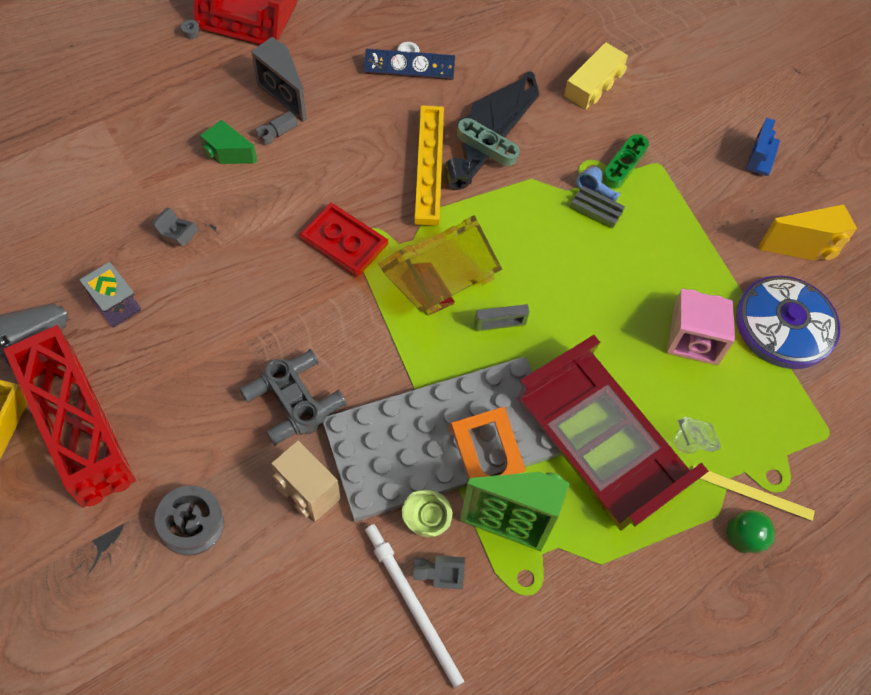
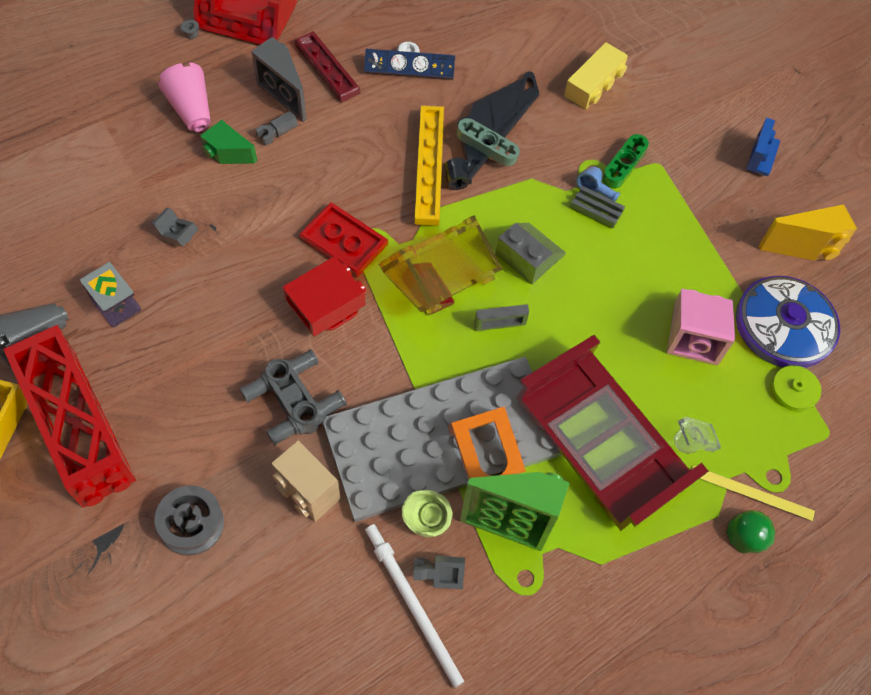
(187, 94): none -> bright pink cone
(325, 296): none -> red brick
(327, 66): none -> dark red tile
(528, 251): none -> flat silver slope
(796, 388): none -> lime piece

